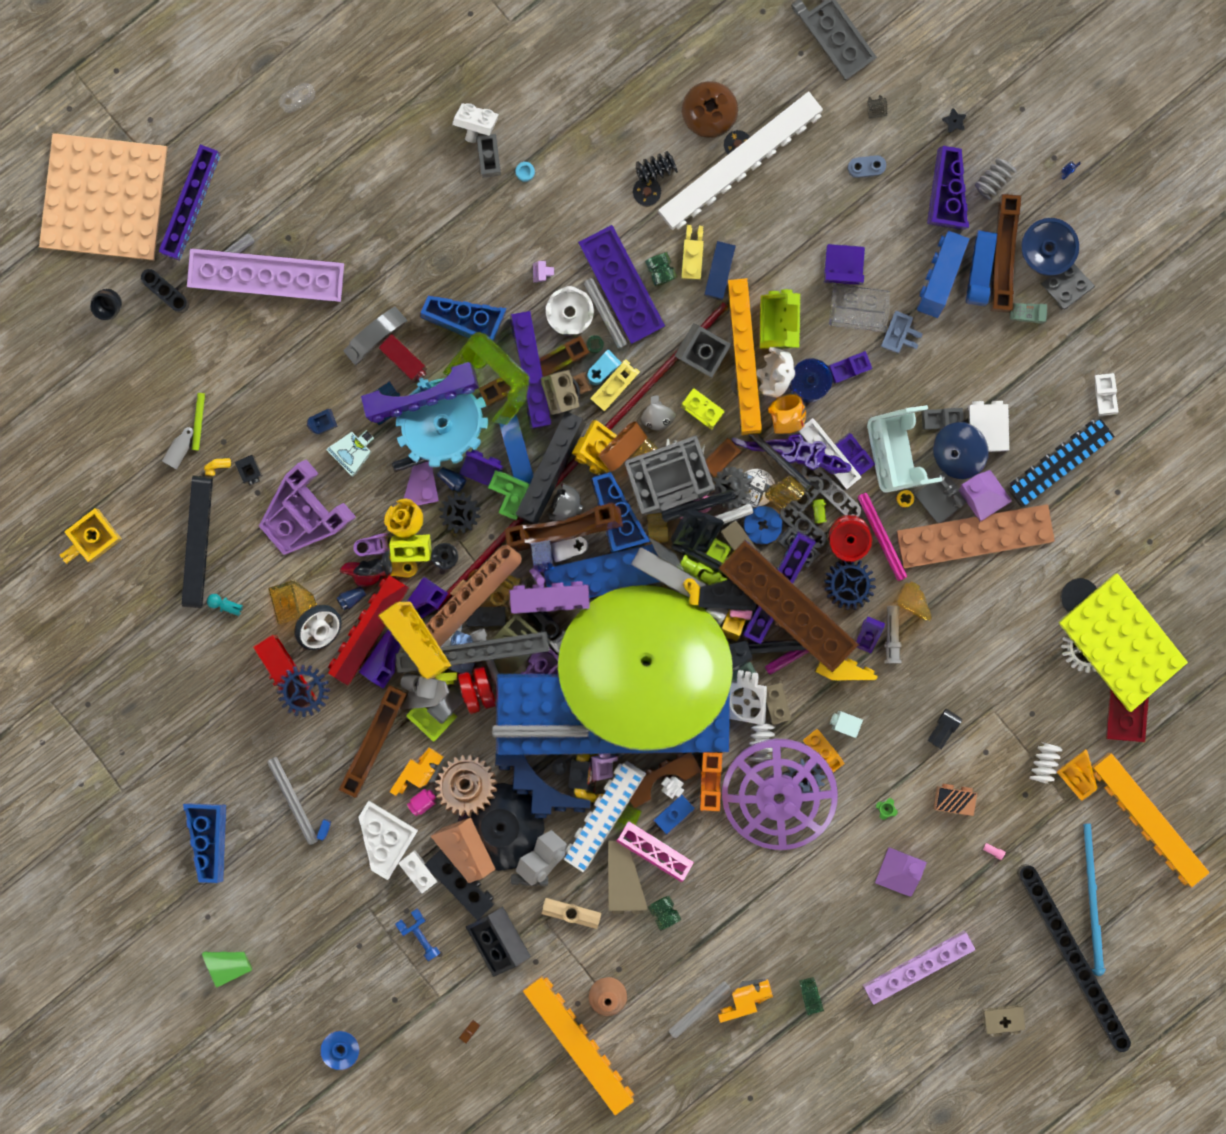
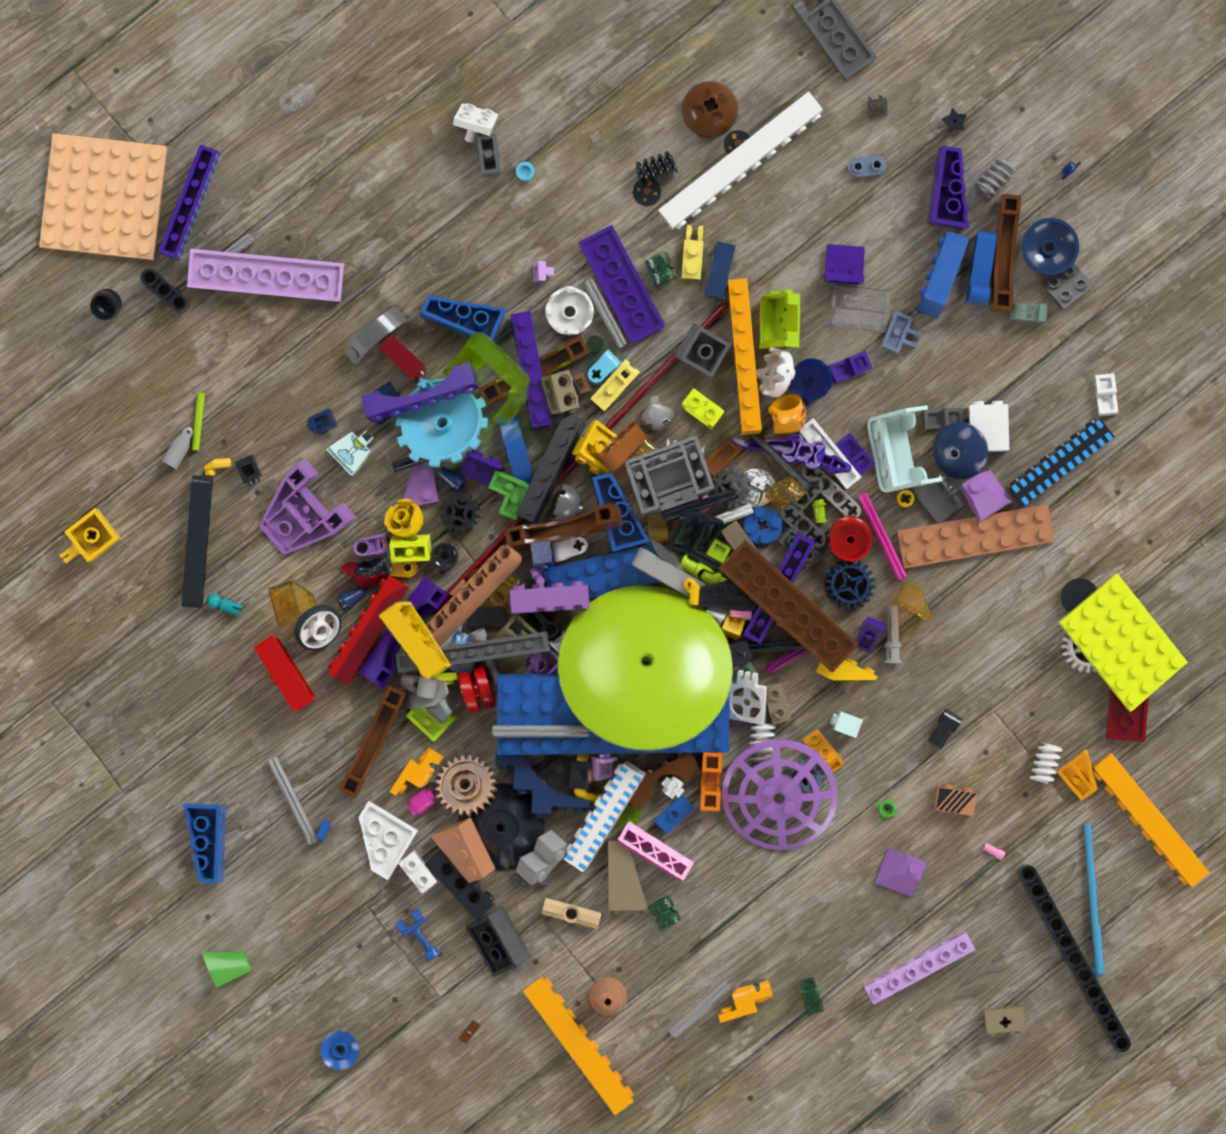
(290, 701): dark blue gear -> none

